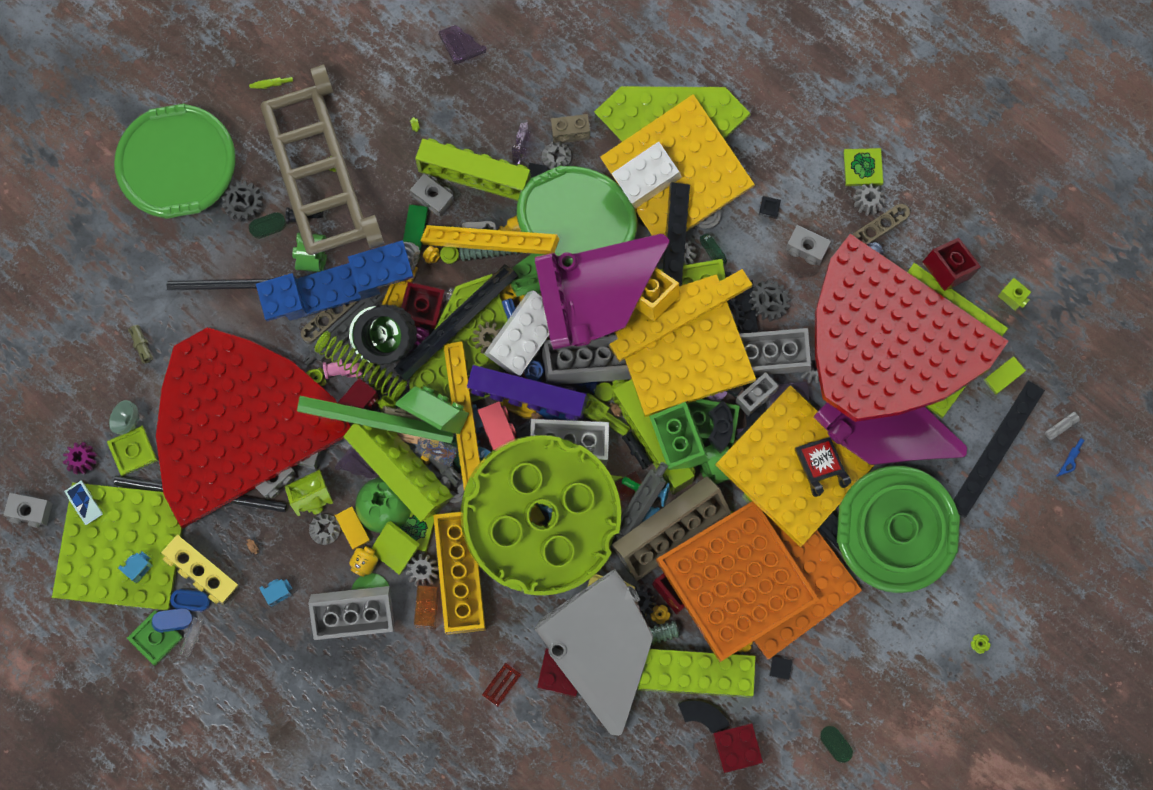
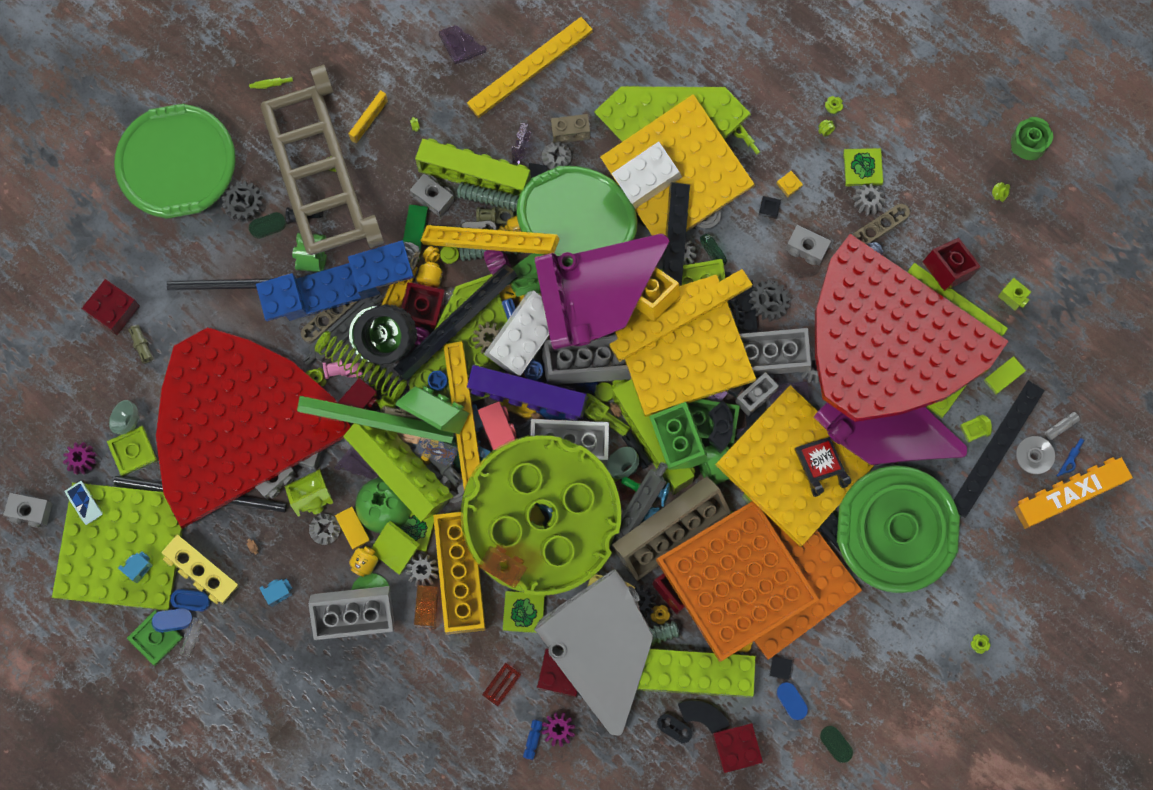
(110, 307): none -> dark red brick
(368, 117): none -> yellow tile
(429, 275): none -> yellow head
(438, 378): none -> blue wheel
(488, 196): none -> sand green piece
(491, 562): none -> clear orange brick
(492, 215): none -> olive connector
(495, 260): none -> magenta gear
(522, 611): none -> lime tile
(529, 67): none -> yellow plate
(532, 740): none -> blue axle
(554, 734): none -> magenta gear
(620, 460): none -> sand green piece
(677, 724): none -> black beam
(747, 138): none -> lime hand
(789, 184): none -> yellow plate
(791, 701): none -> blue tile
(826, 127): none -> lime plate
(834, 109): none -> lime plate
(976, 428): none -> lime tile
(1001, 191): none -> lime plate
(1033, 148): none -> bright green brick
(1041, 448): none -> light grey dish
(1073, 492): none -> light orange brick

